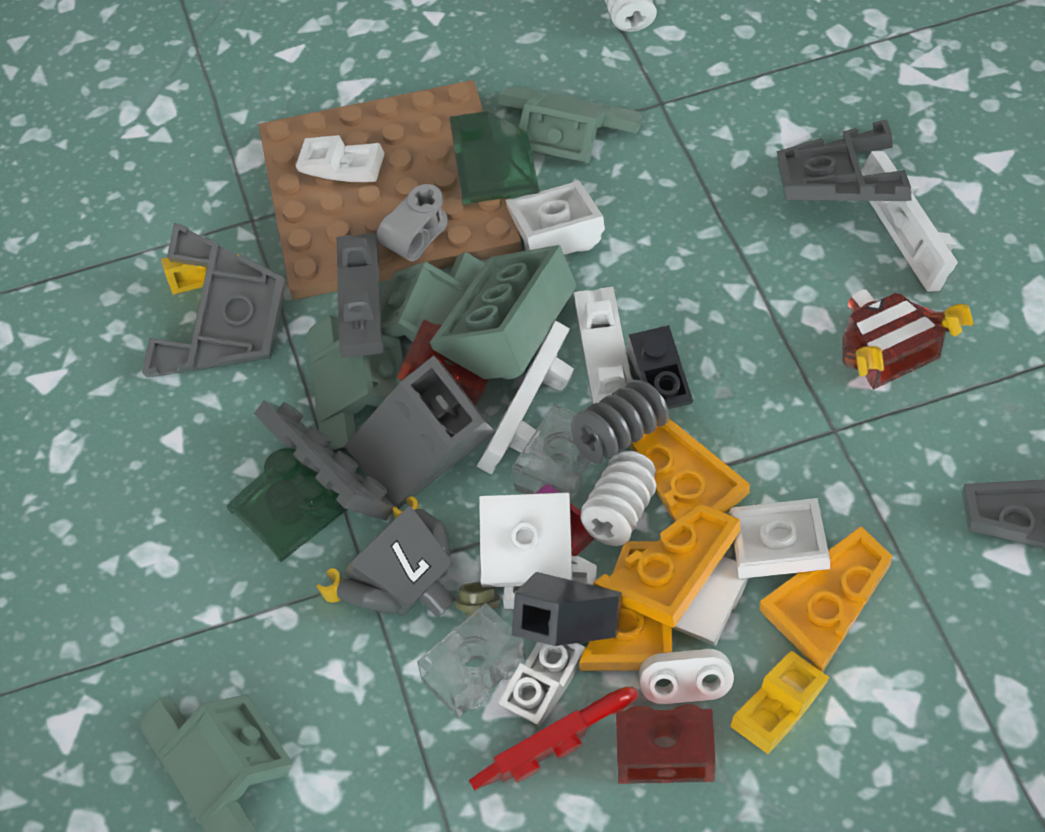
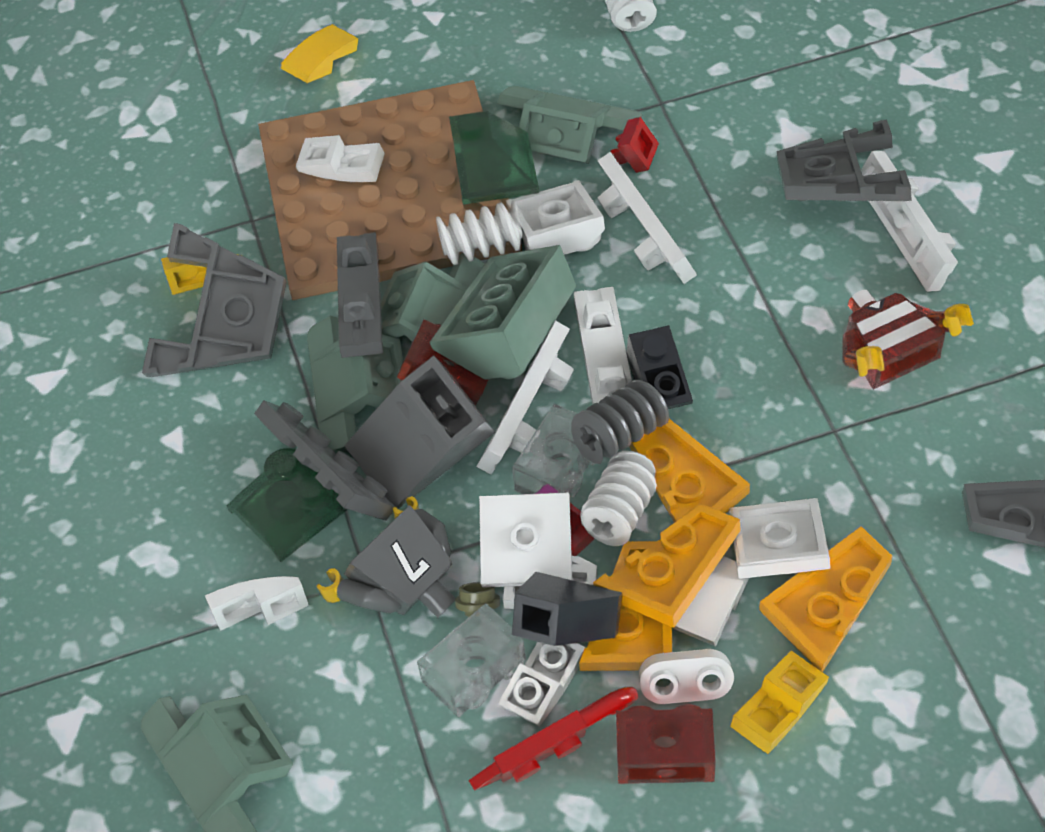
(271, 595): none -> white slope
(315, 55): none -> yellow slope
(414, 223): light grey piece -> none
(480, 232): none -> white piece
(636, 145): none -> red tile
(660, 245): none -> white hinge

